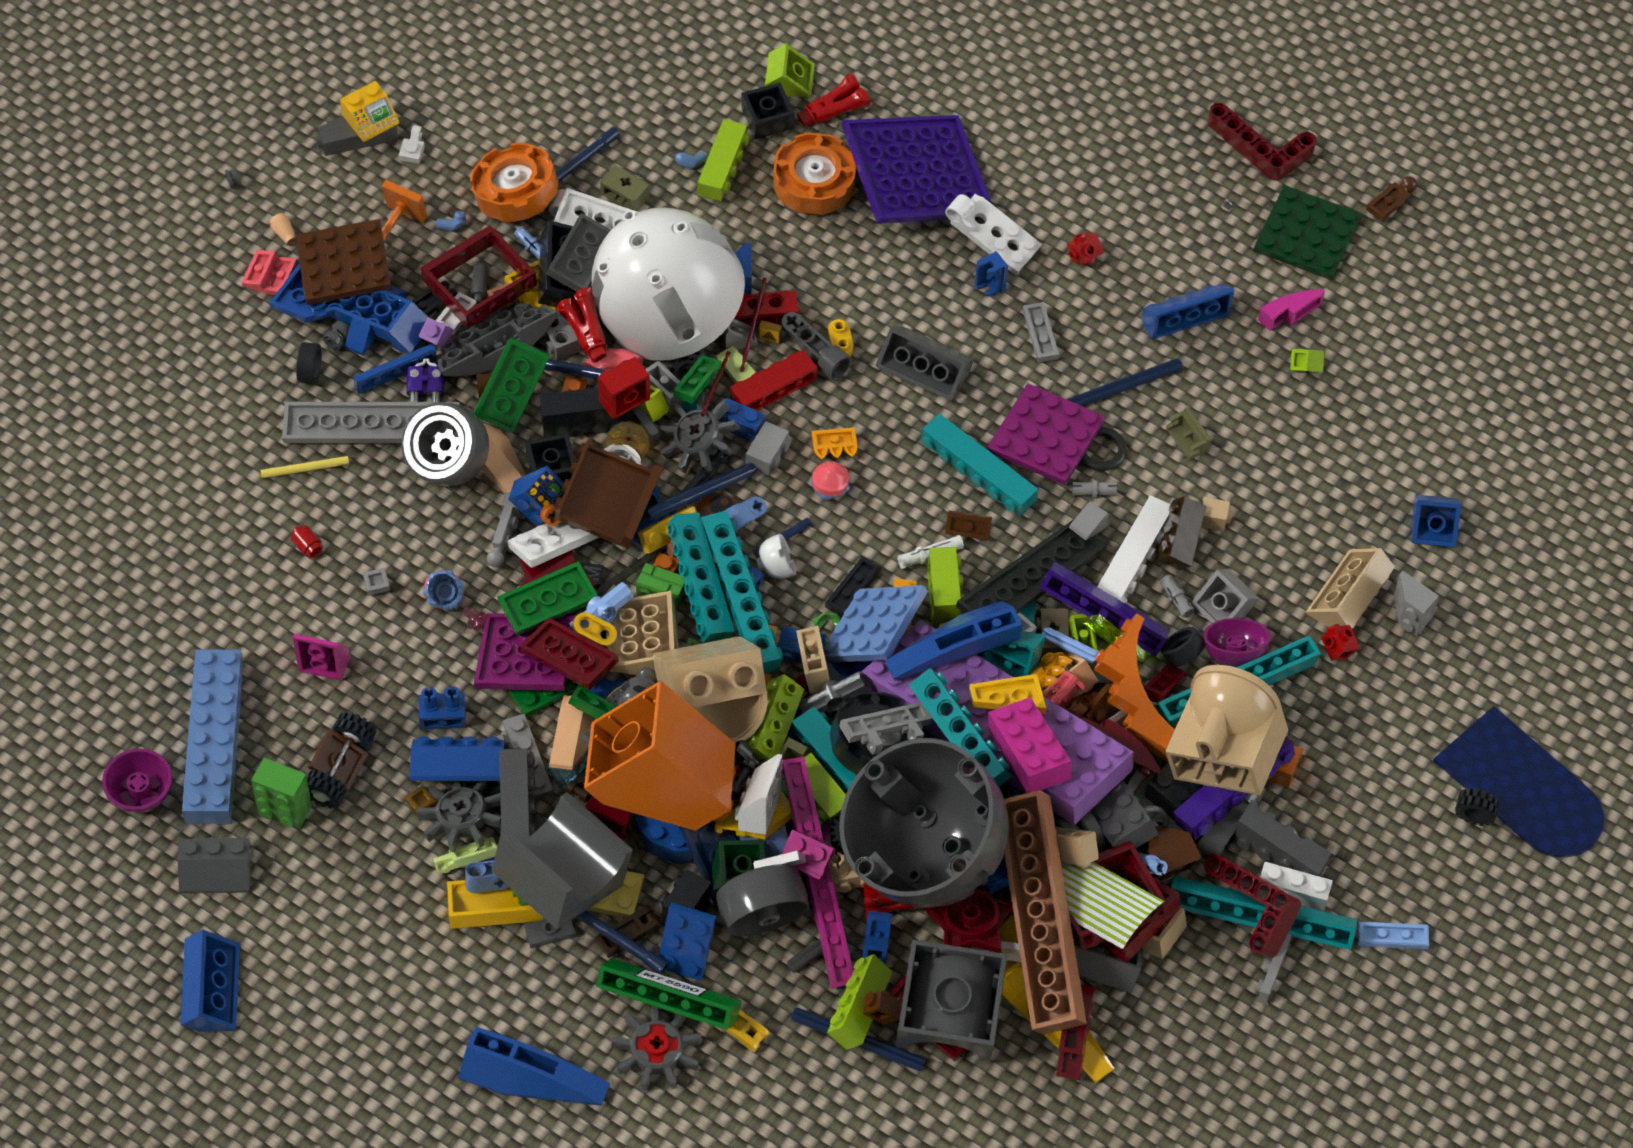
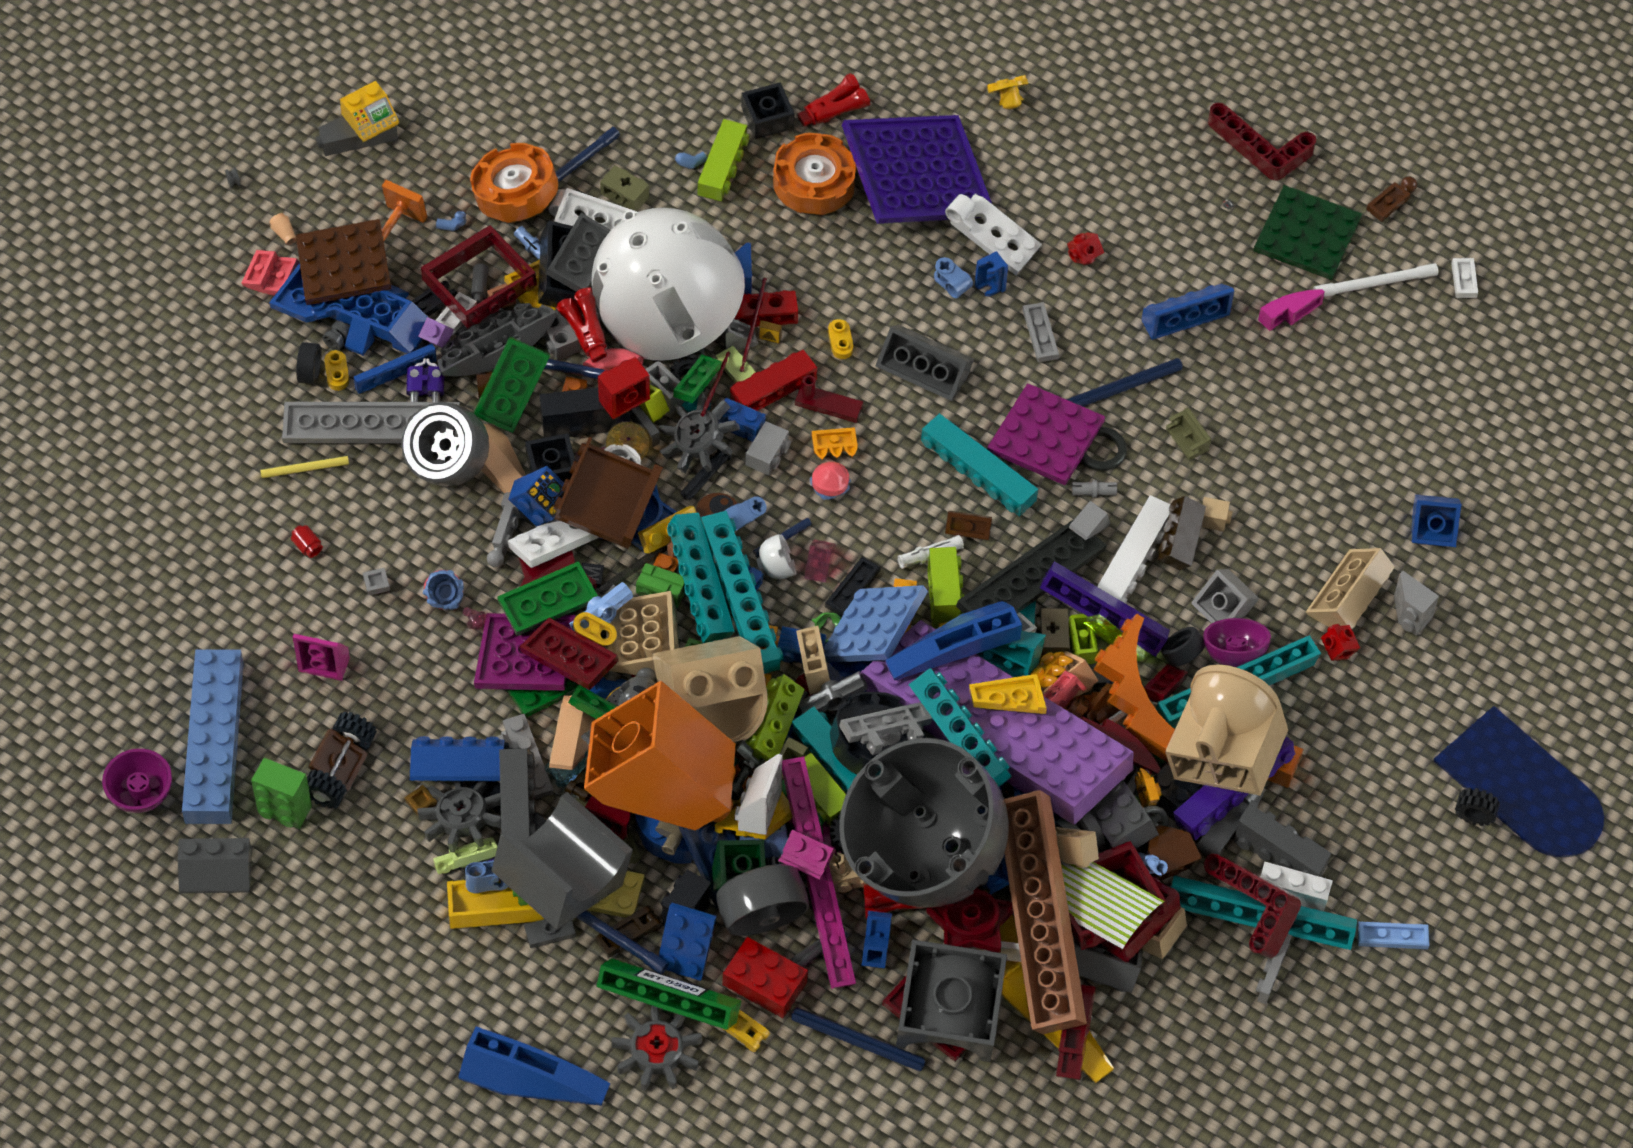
(210, 983): blue slope -> none
(336, 368): none -> yellow plate
(412, 148): white plate -> none
(442, 710): blue brick -> none
(544, 513): orange bush -> none
(673, 836): none -> dark tan piece
(700, 491): dark blue axle -> none
(765, 977): none -> red brick
(790, 69): lime slope -> none
(791, 858): white tile -> none
(819, 560): none -> clear pink slope
(827, 402): none -> dark red piece
(829, 358): dark grey beam -> none
(849, 1023): lime brick -> none
(882, 1007): reddish brown brick -> none
(952, 278): none -> medium blue piece
(1009, 91): none -> yellow plate
(1029, 745): dark pink brick -> none
(1070, 644): light blue axle -> none
(1147, 788): none -> light orange plate
(1177, 596): light grey pin -> none
(1307, 360): lime panel -> none
(1416, 273): none -> white piece
(1464, 278): none -> white plate

